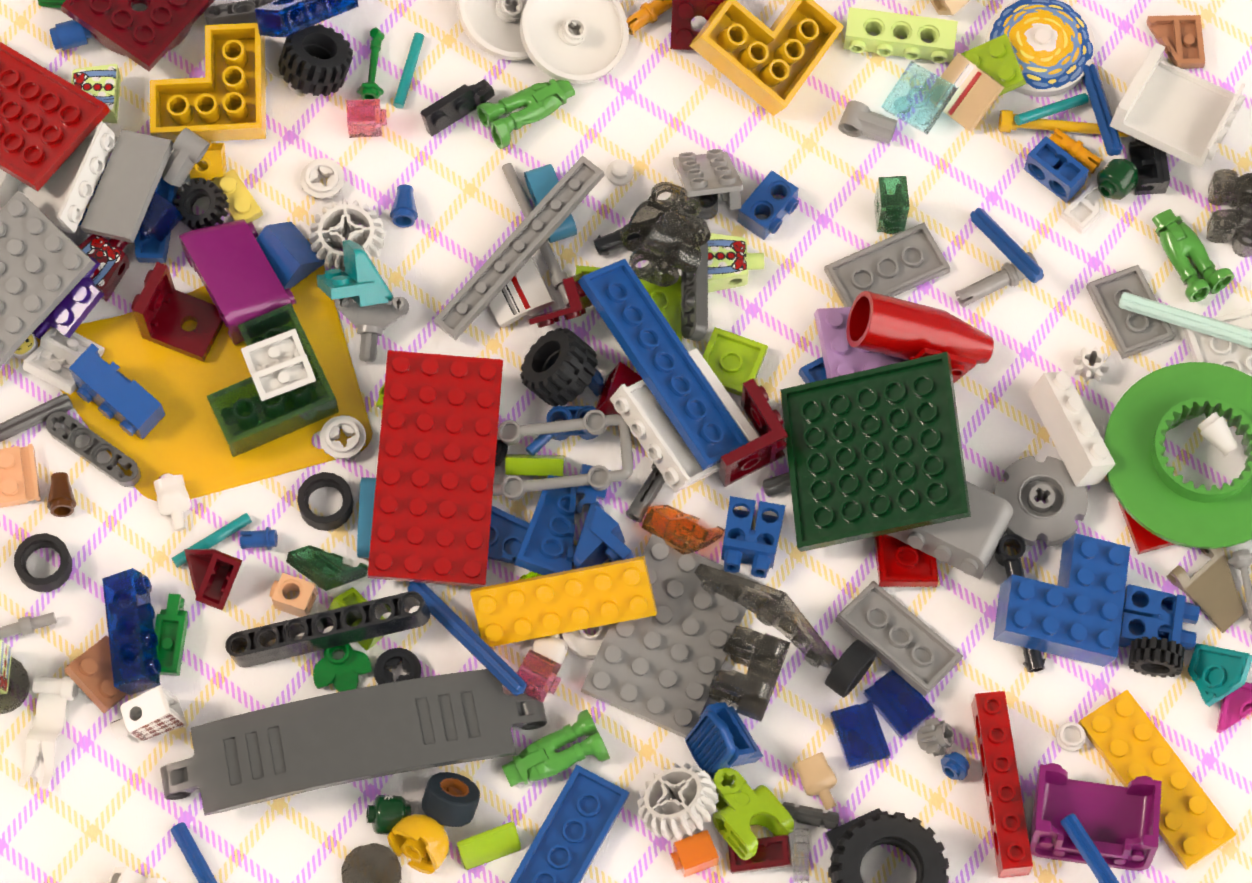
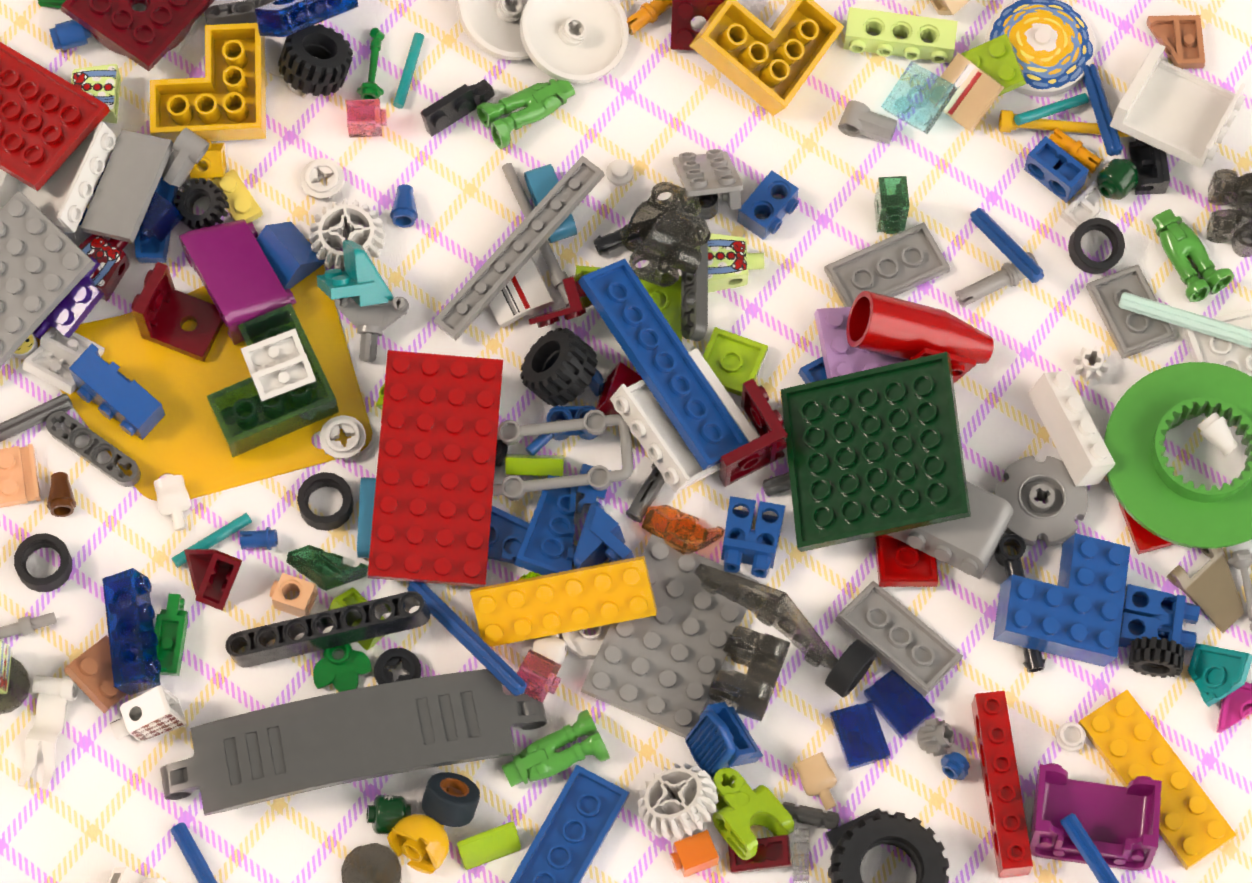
(1111, 231): none -> black tyre

